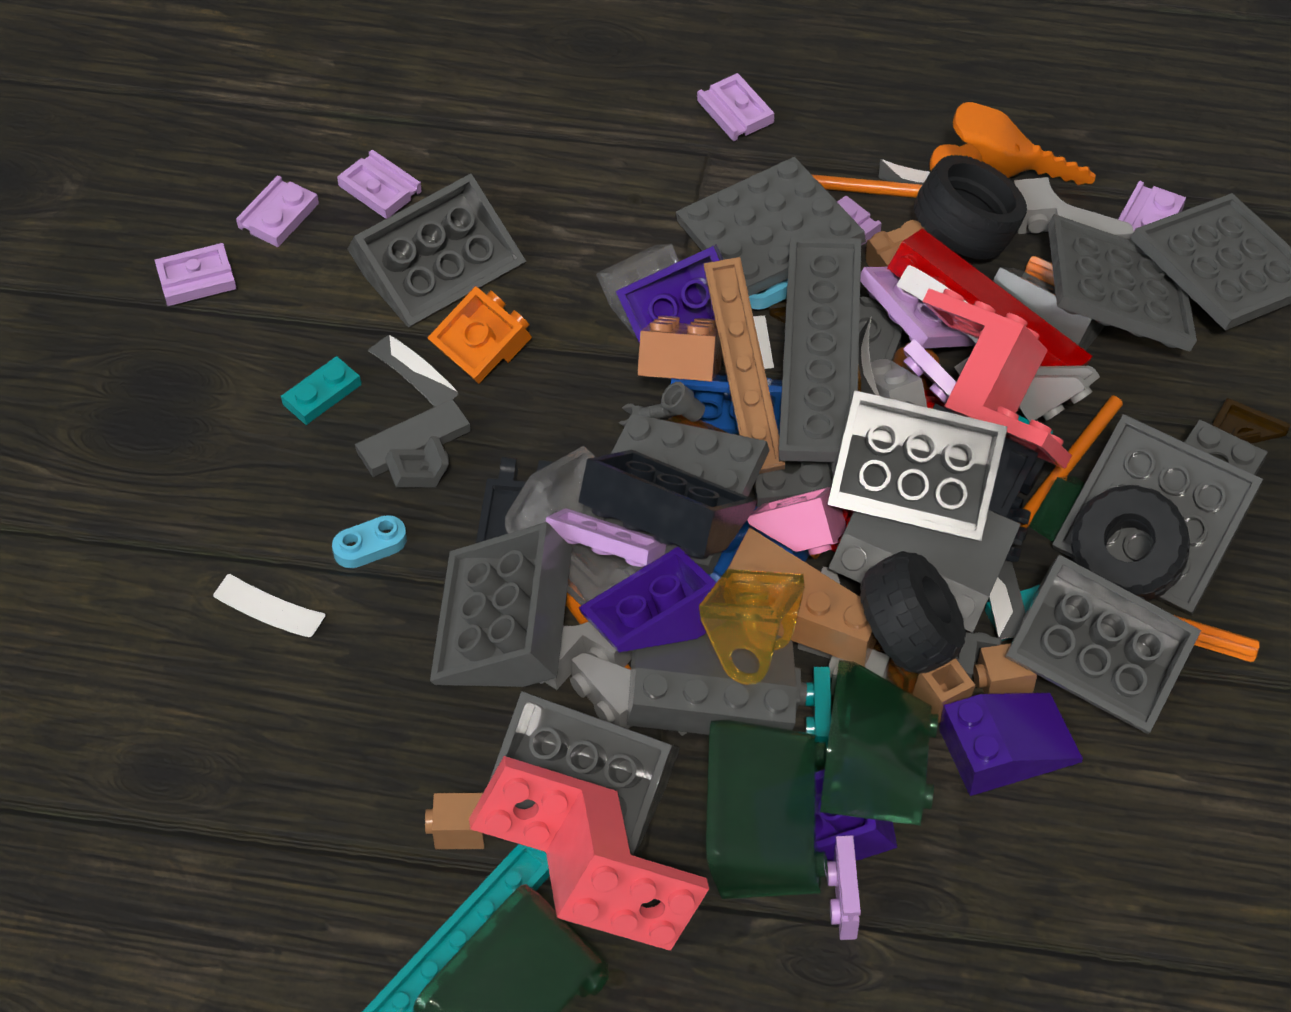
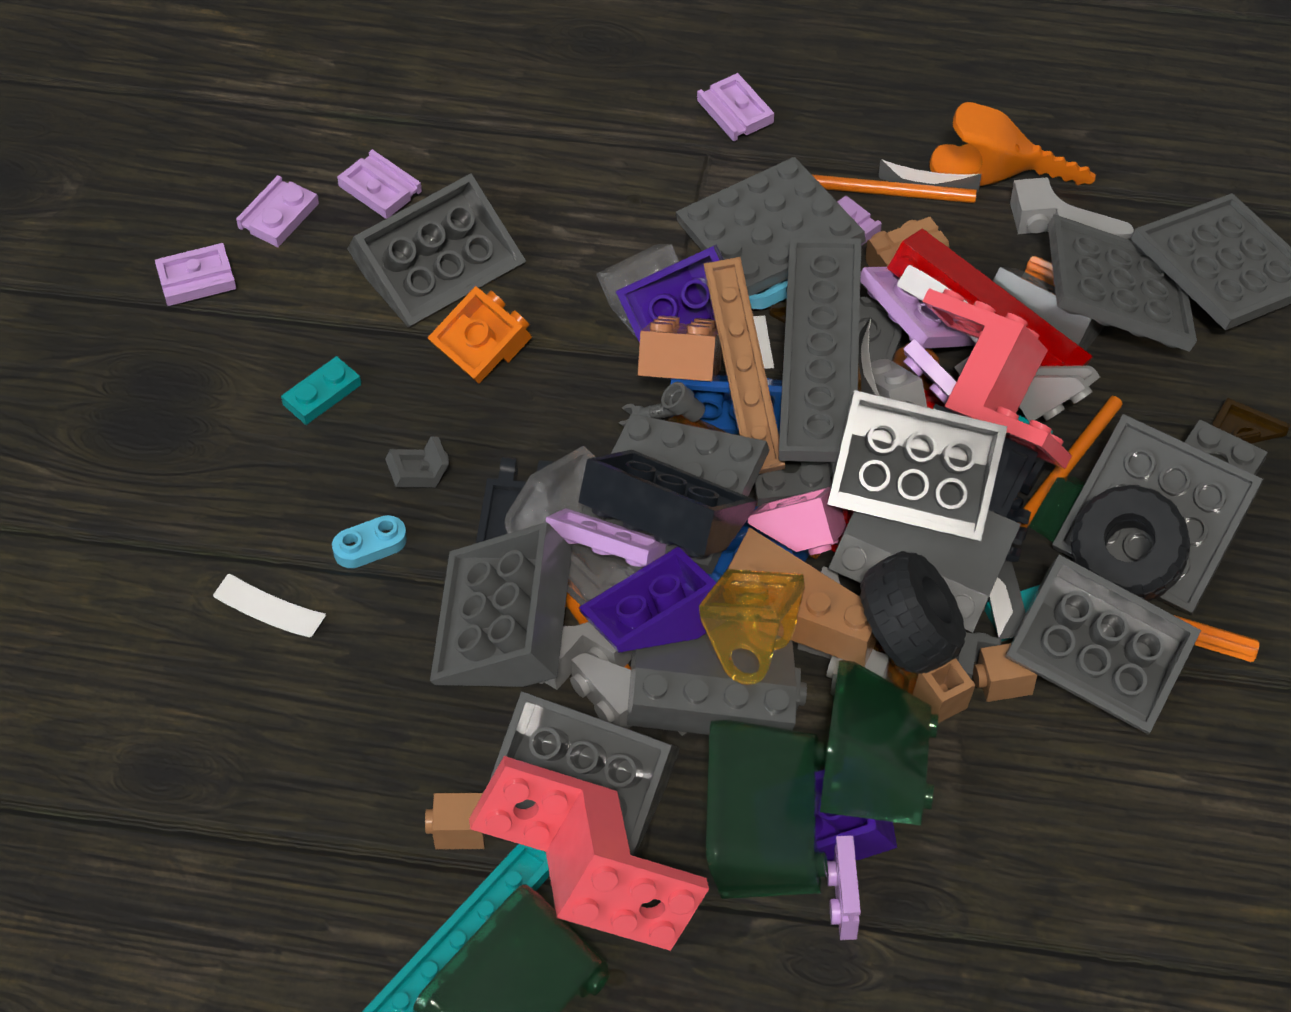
(414, 369): dark grey sticker -> none
(441, 421): dark grey tile -> none
(820, 699): teal plate -> none
(970, 207): black tyre -> none
(1006, 739): dark purple slope -> none
(1150, 205): lavender plate -> none

